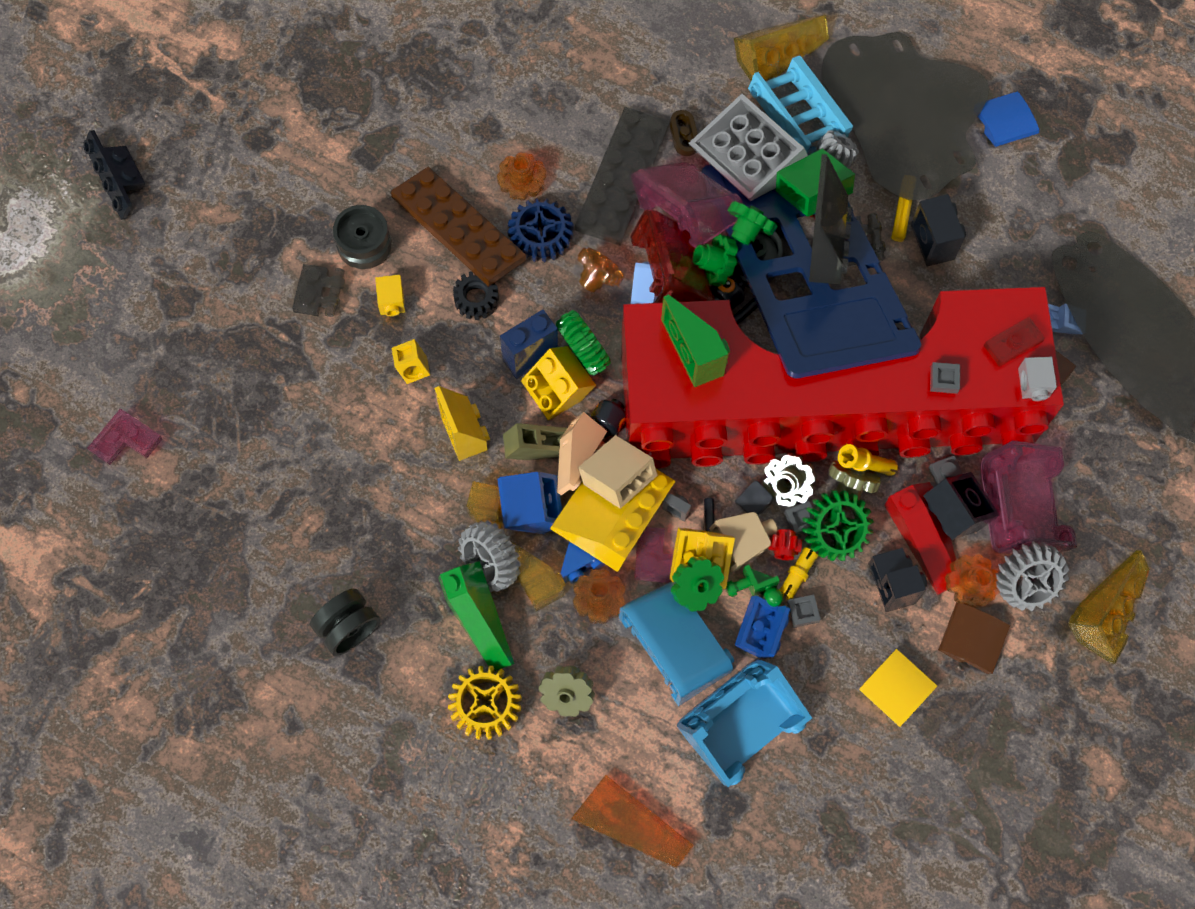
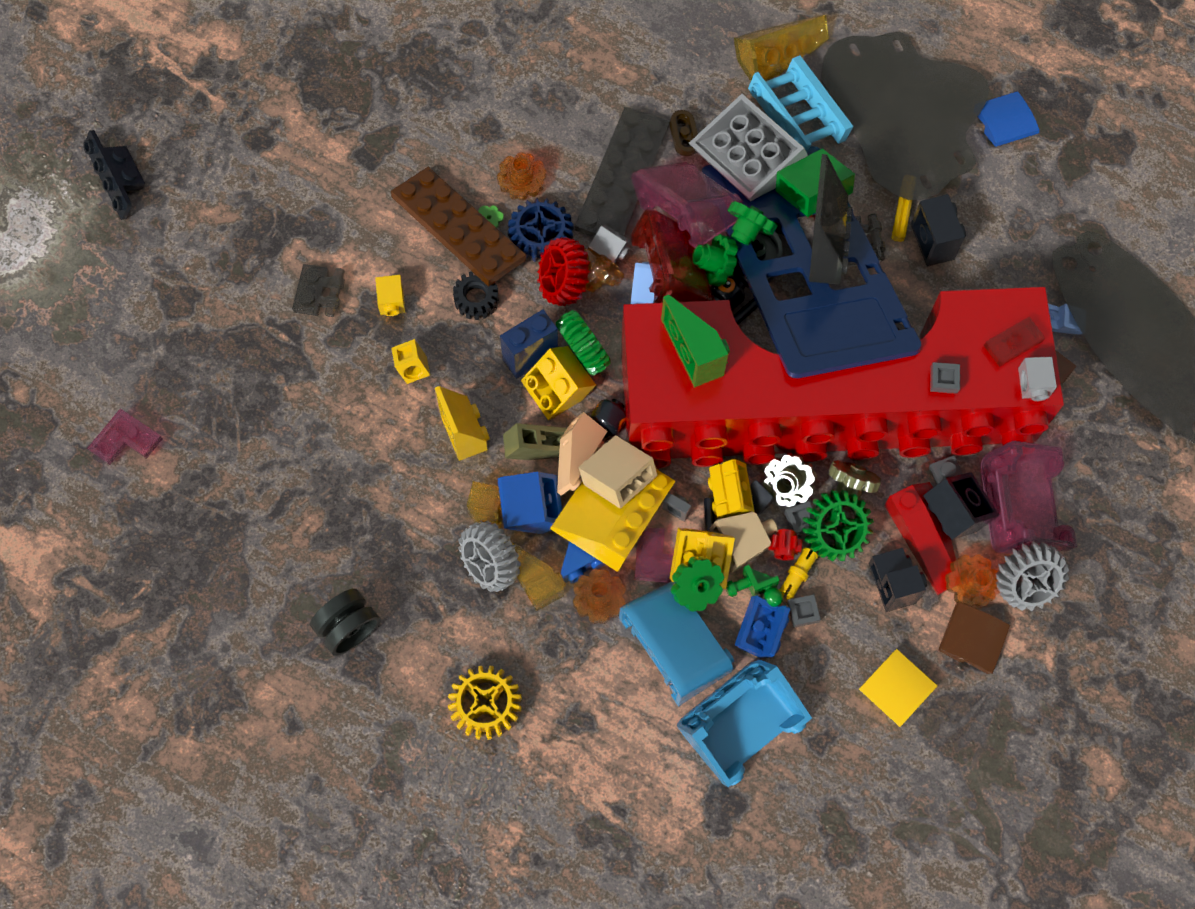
(362, 236): pearl dark grey wheel -> none
(473, 606): green wedge -> none
(493, 213): none -> bright green plant
(563, 271): none -> red gear
(567, 691): olive plant -> none
(610, 244): none -> light grey brick
(623, 818): clear orange wing -> none
(730, 489): none -> yellow brick
(839, 146): light grey gear -> none
(862, 460): yellow pin -> none
(1105, 612): clear yellow wedge -> none

